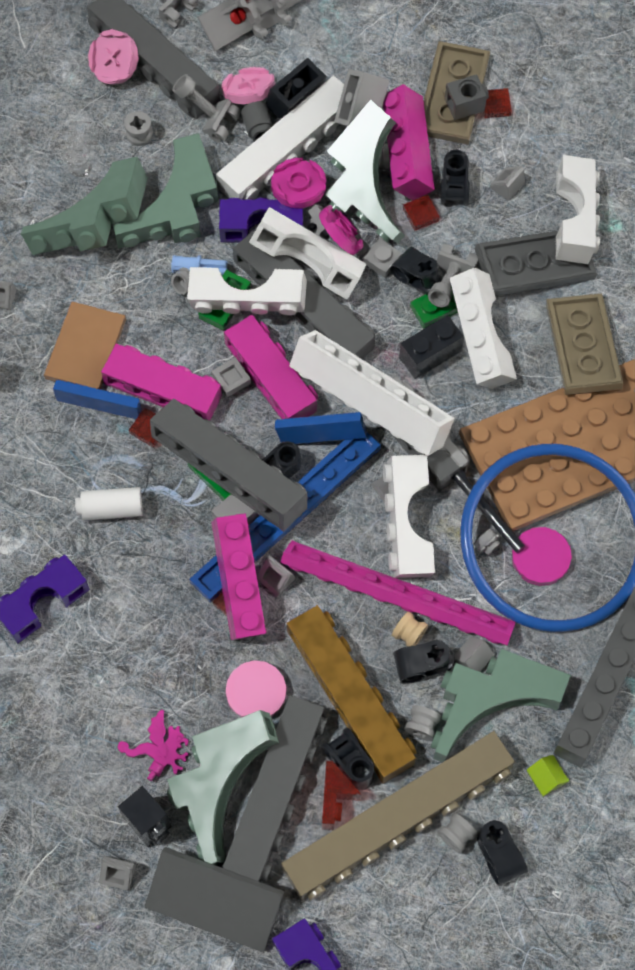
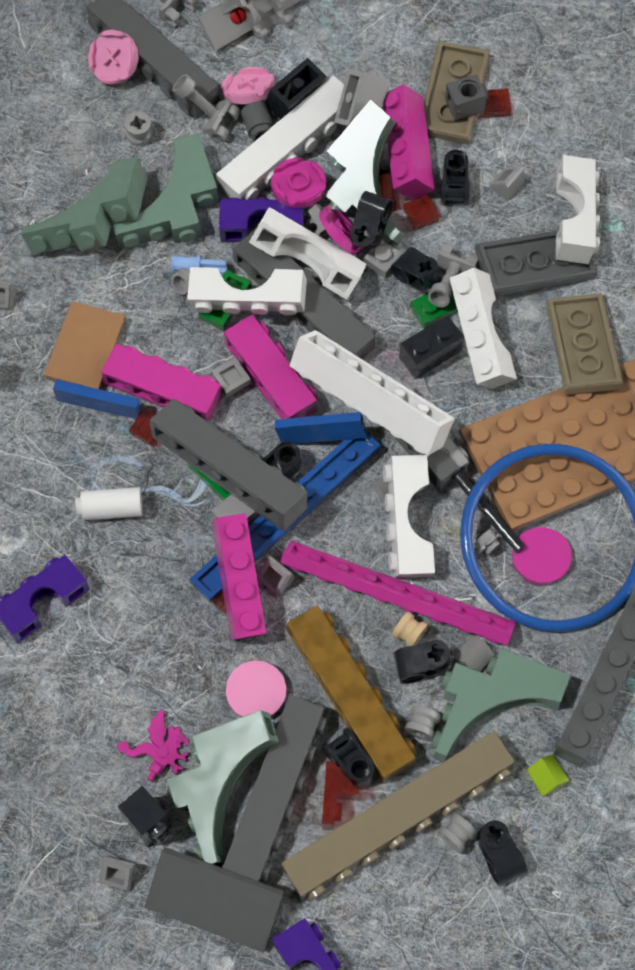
(372, 216): none -> black piece
(388, 191): none -> clear red tile

